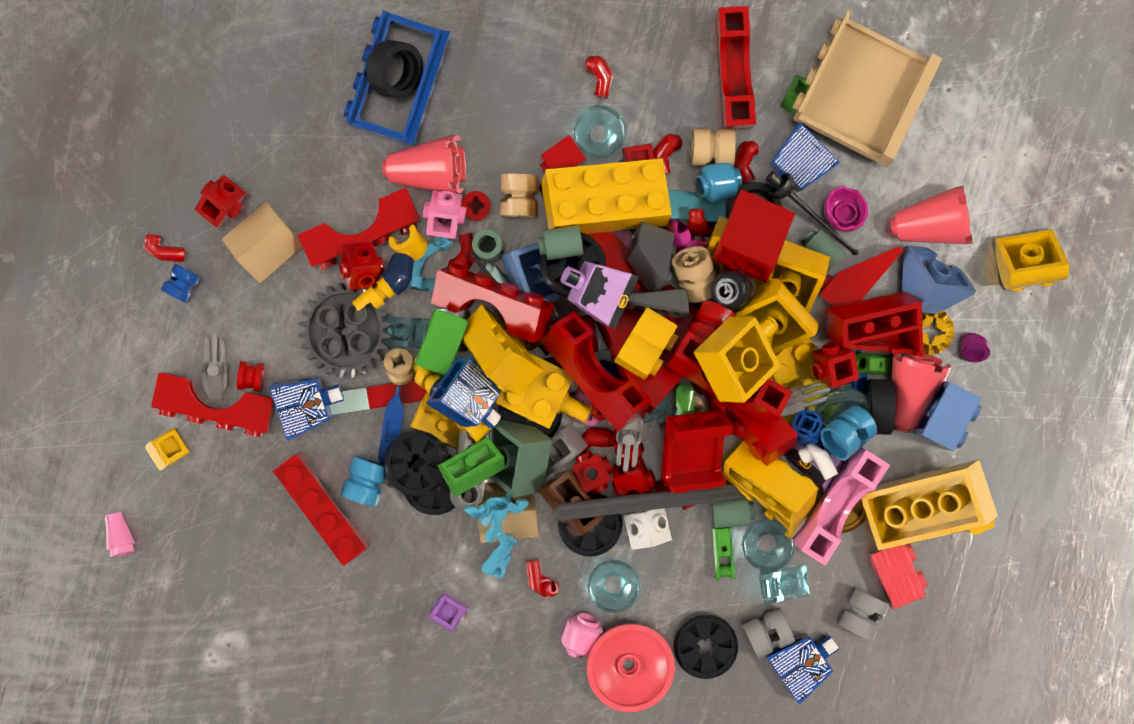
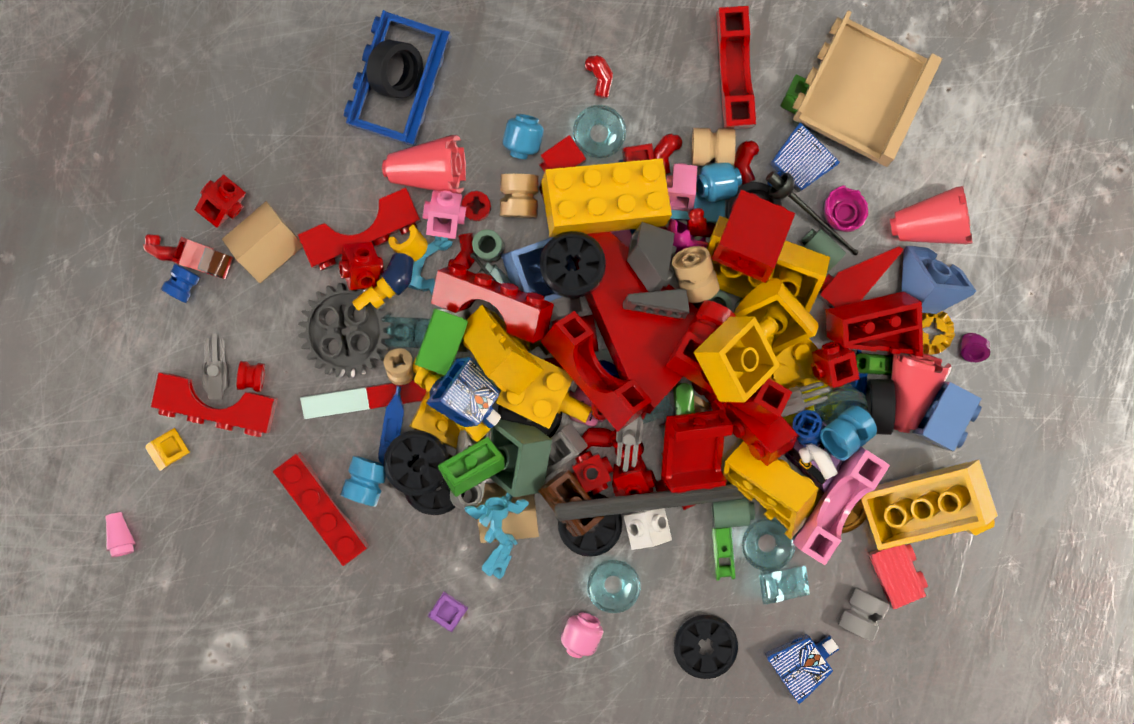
(202, 258): none -> leg
(303, 403): blue torso -> none
(523, 136): none -> dark azure head
(538, 582): red arm -> none
(561, 242): sand green brick -> none
(599, 291): lavender torso -> none
(640, 684): coral dish -> none
(646, 343): yellow brick -> none
(682, 187): none -> bright pink brick
(733, 289): black head -> none
(758, 637): light grey wheel -> none
(1030, 260): yellow brick -> none

